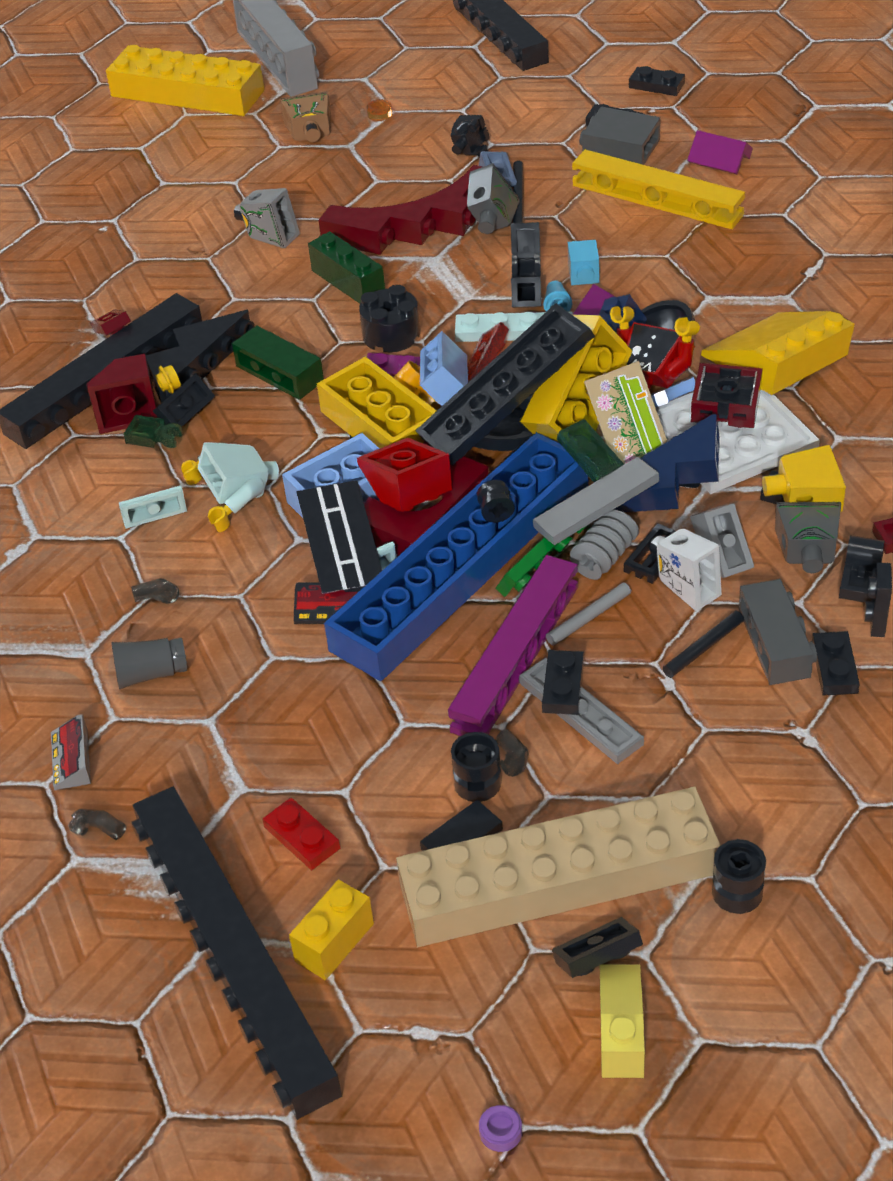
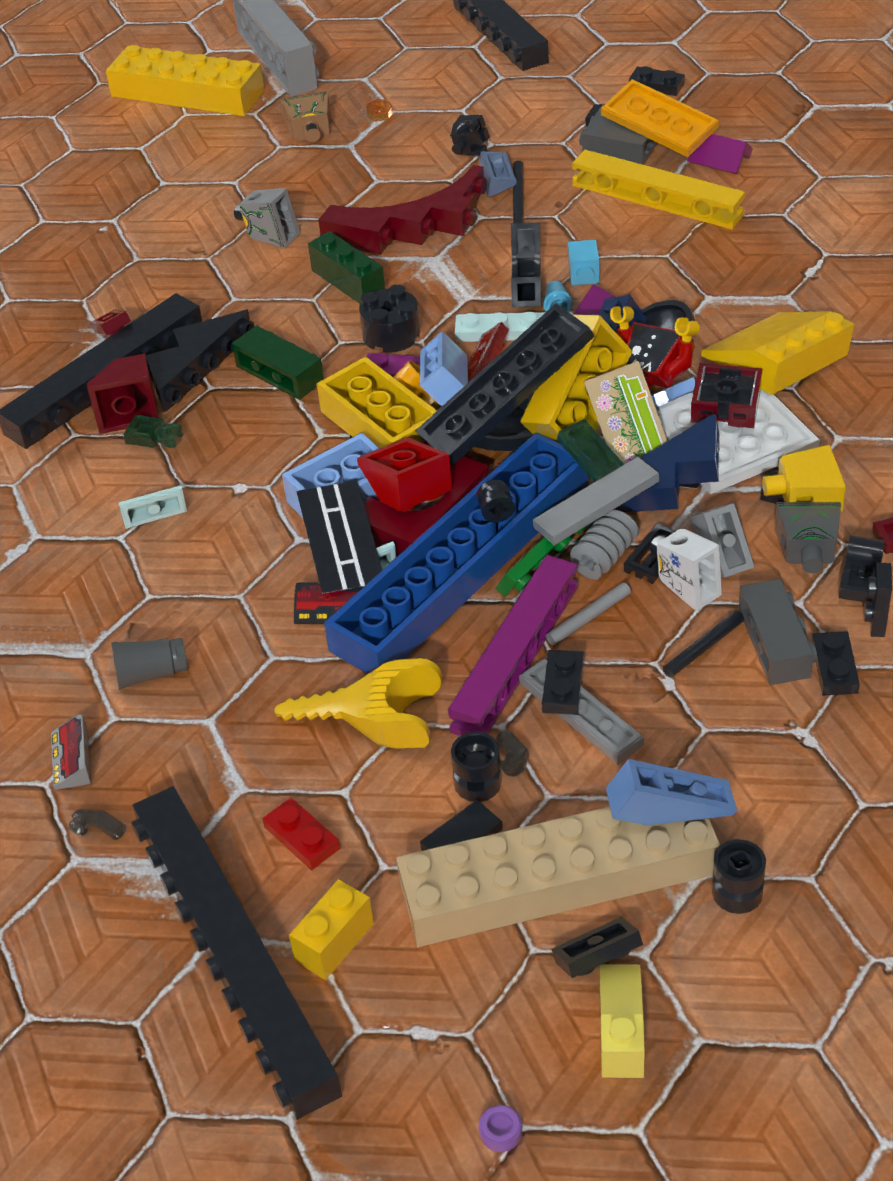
(157, 589): clear smoke arm -> none
(167, 379): yellow plate -> none
(184, 401): black plate -> none
(233, 475): light aqua torso -> none
(377, 703): none -> yellow animal
(491, 199): dark grey torso -> none
(659, 118): none -> light orange plate
(662, 795): none -> medium blue slope

